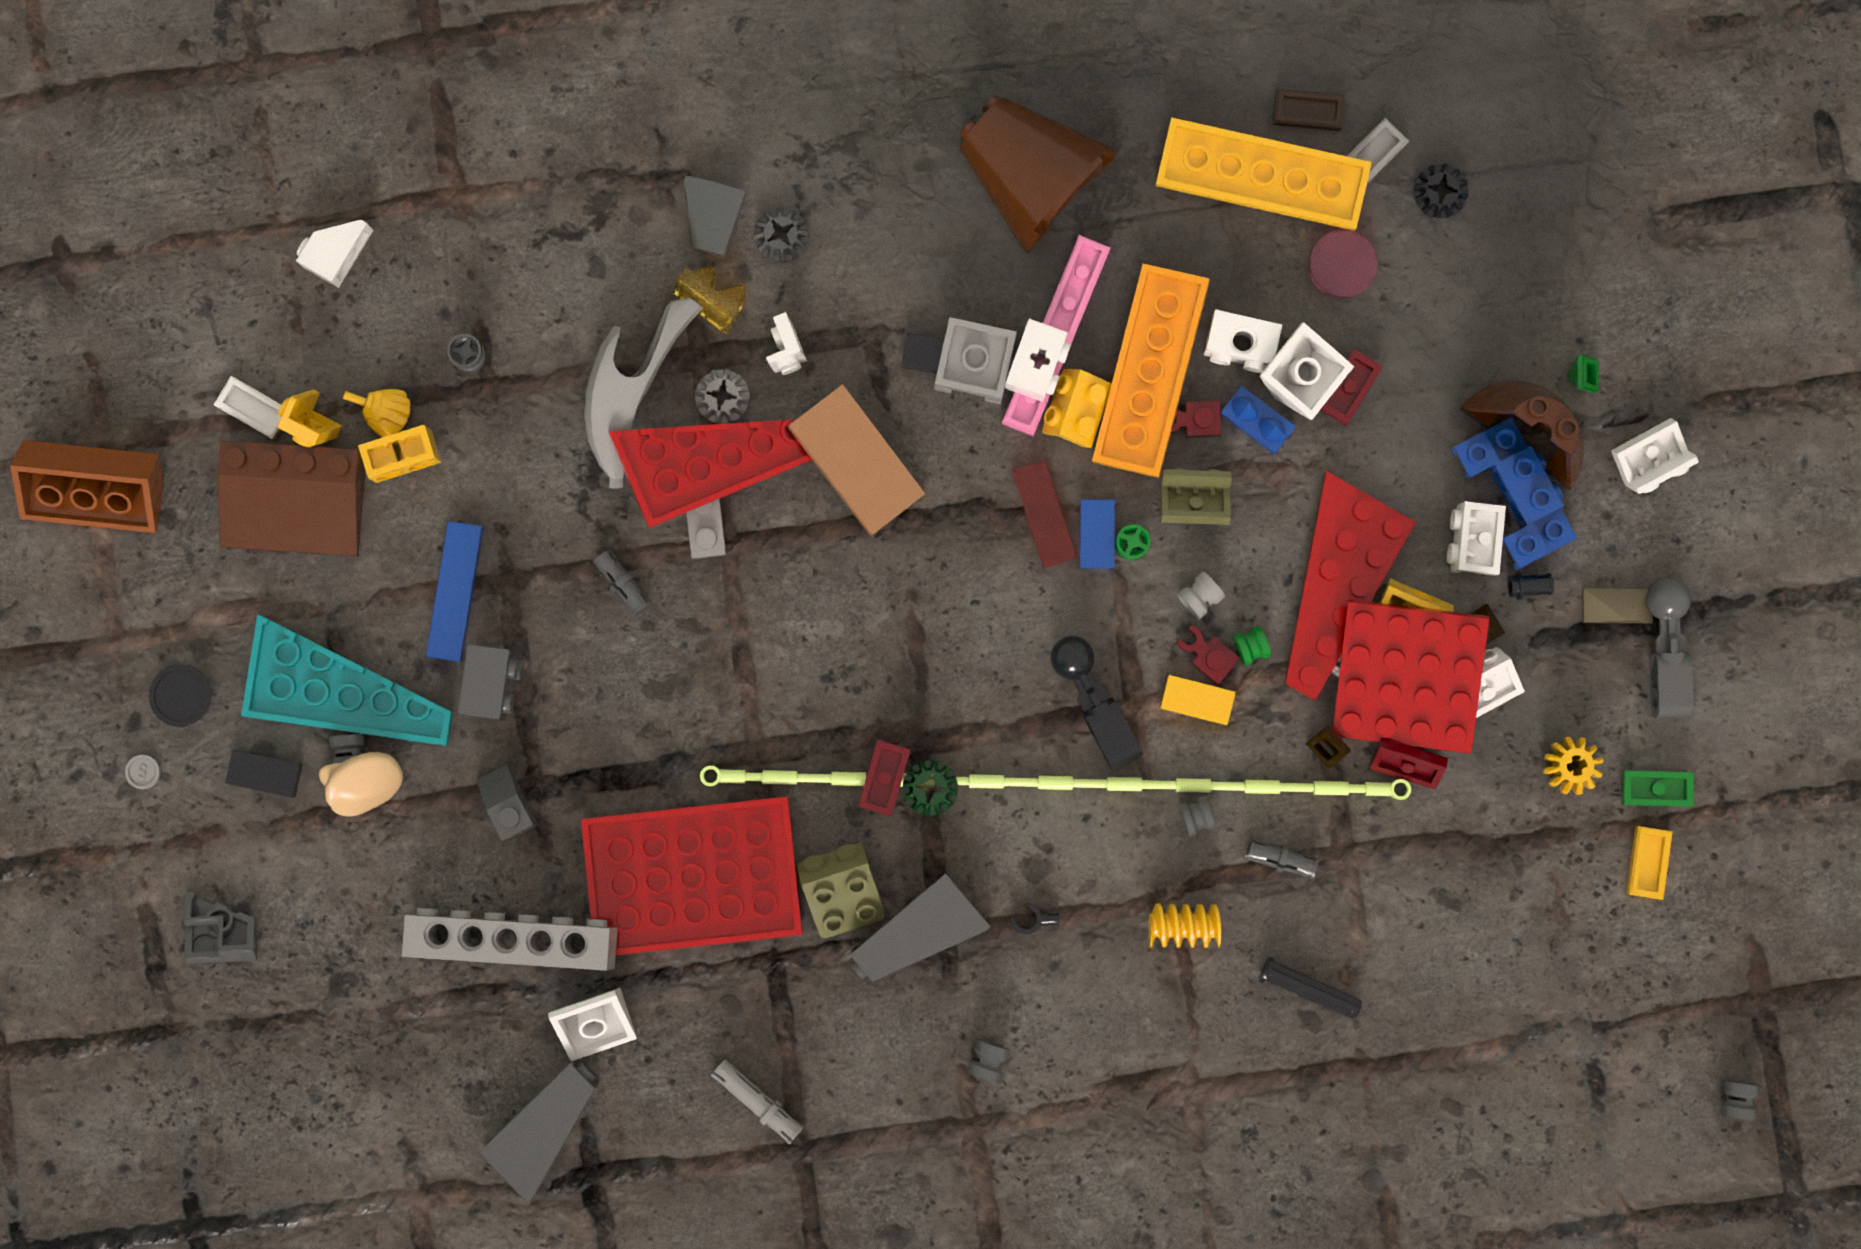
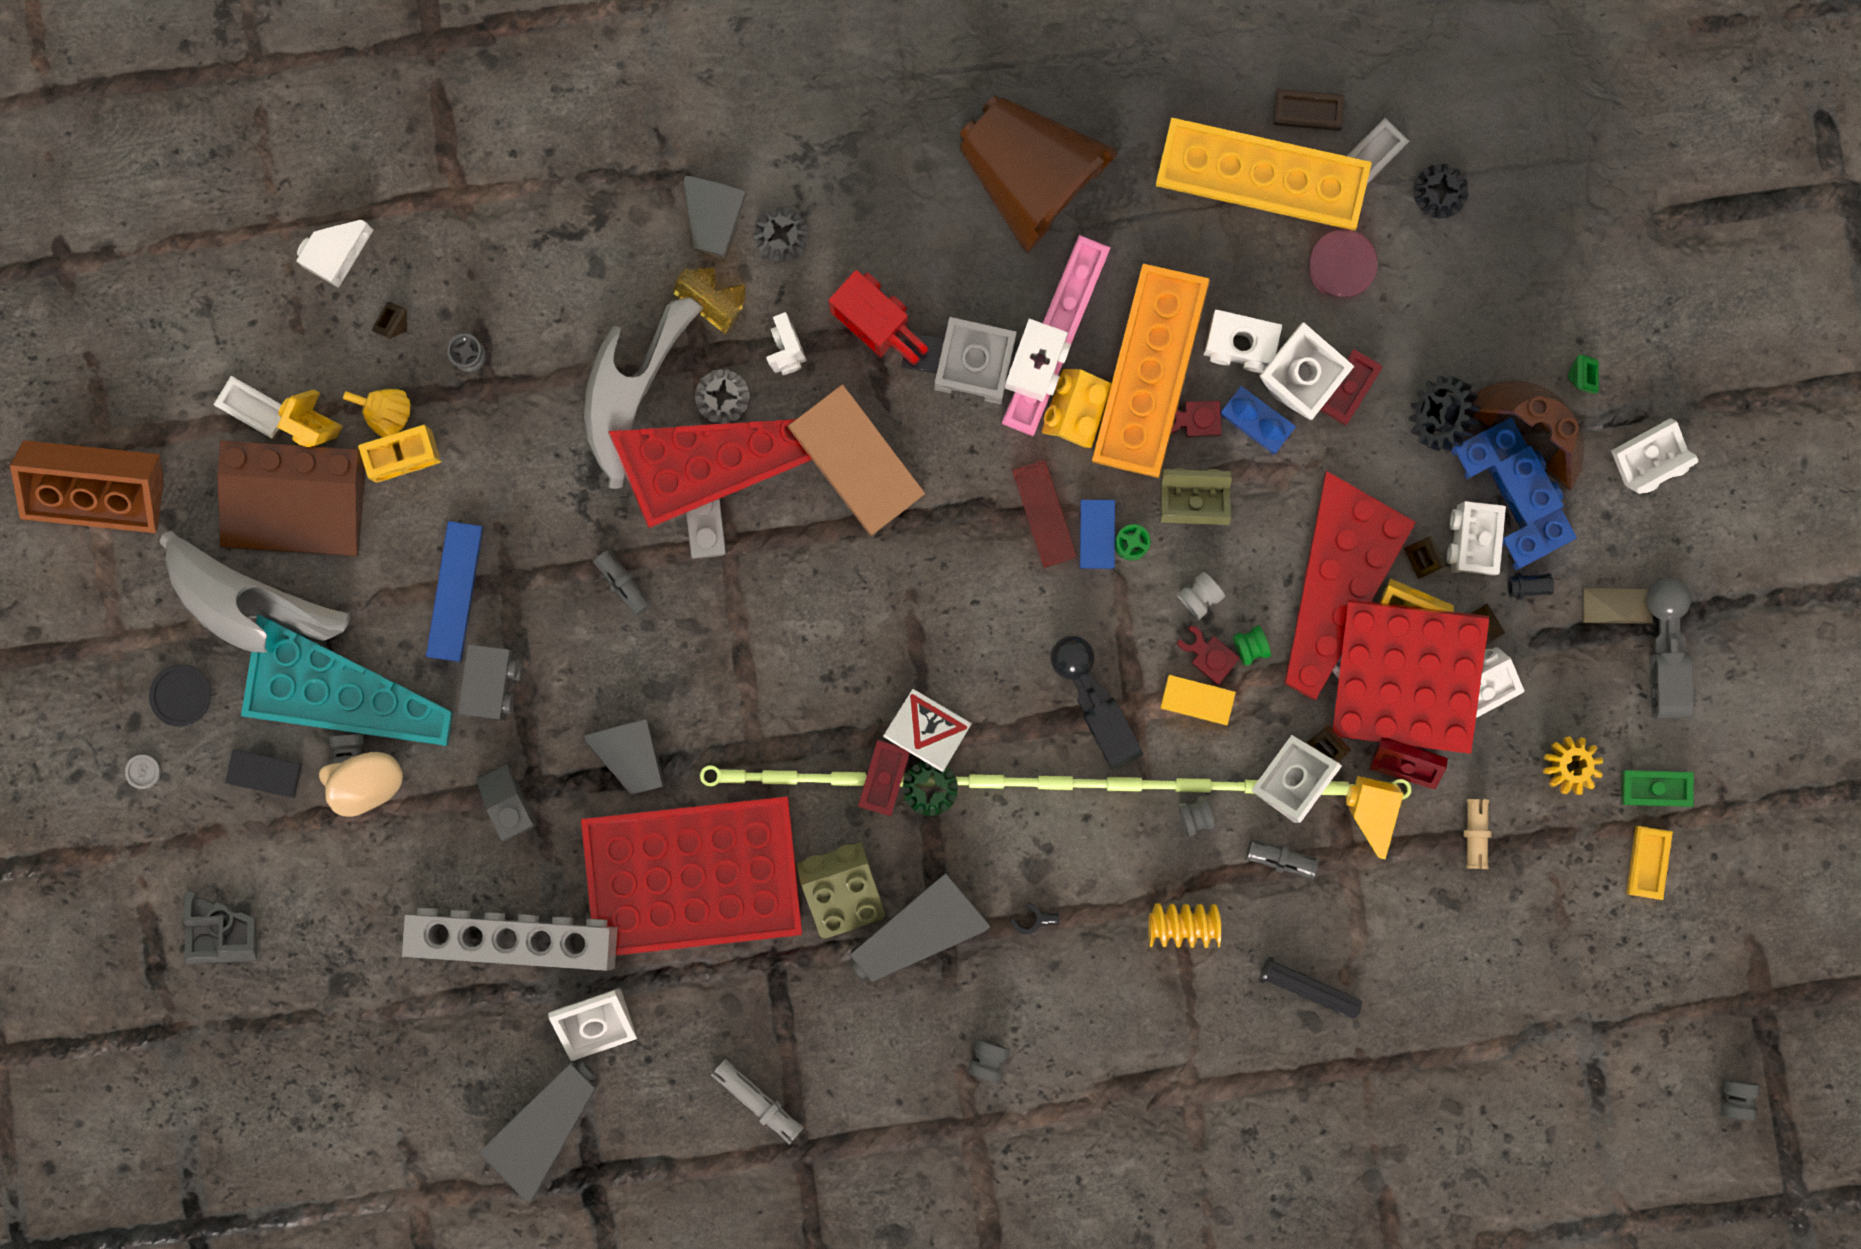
(228, 600): none -> light grey piece
(391, 321): none -> dark brown slope
(629, 755): none -> dark grey slope
(874, 317): none -> red brick
(927, 730): none -> white piece
(1296, 779): none -> white slope
(1375, 809): none -> yellow slope
(1424, 557): none -> dark brown slope
(1444, 413): none -> black gear
(1477, 834): none -> tan pin

